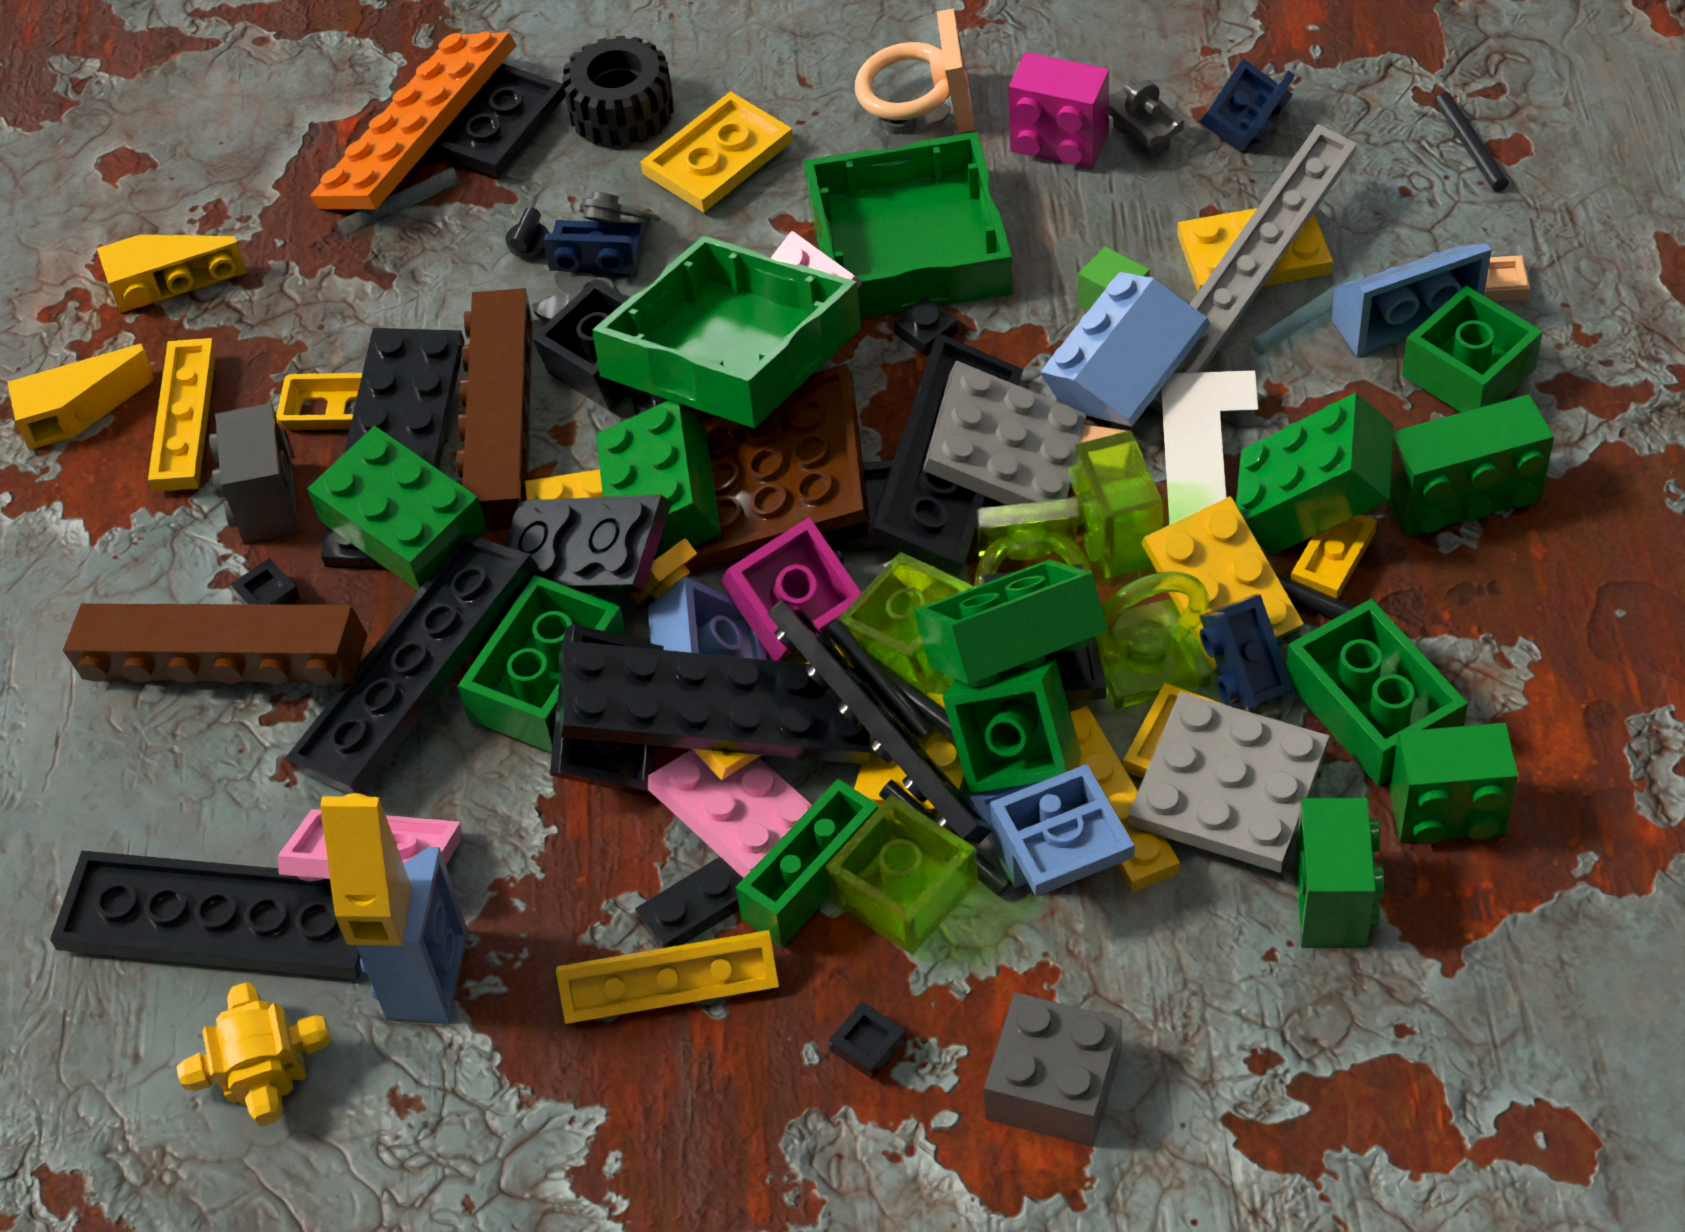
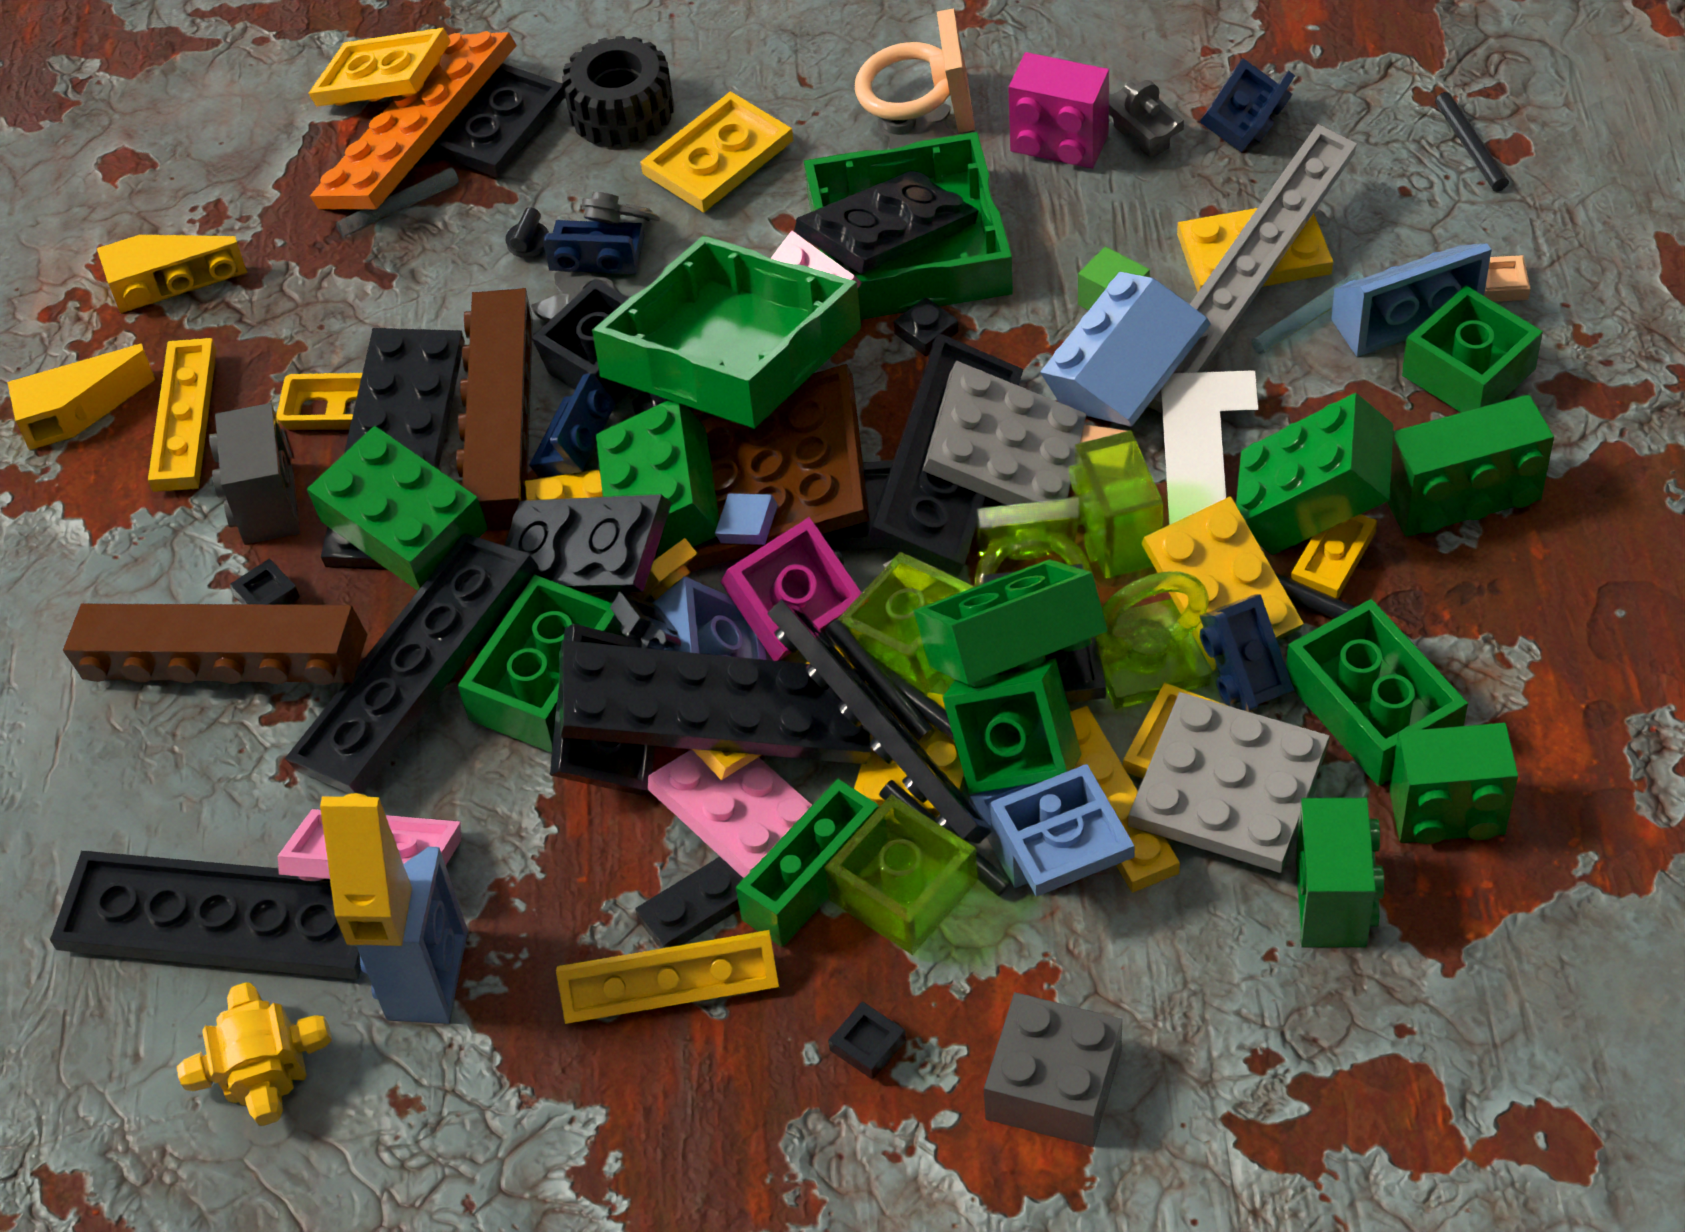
(380, 67): none -> yellow plate
(574, 430): none -> dark blue bracket
(645, 622): none -> black plate
(746, 519): none -> medium blue tile
(886, 221): none -> black piece

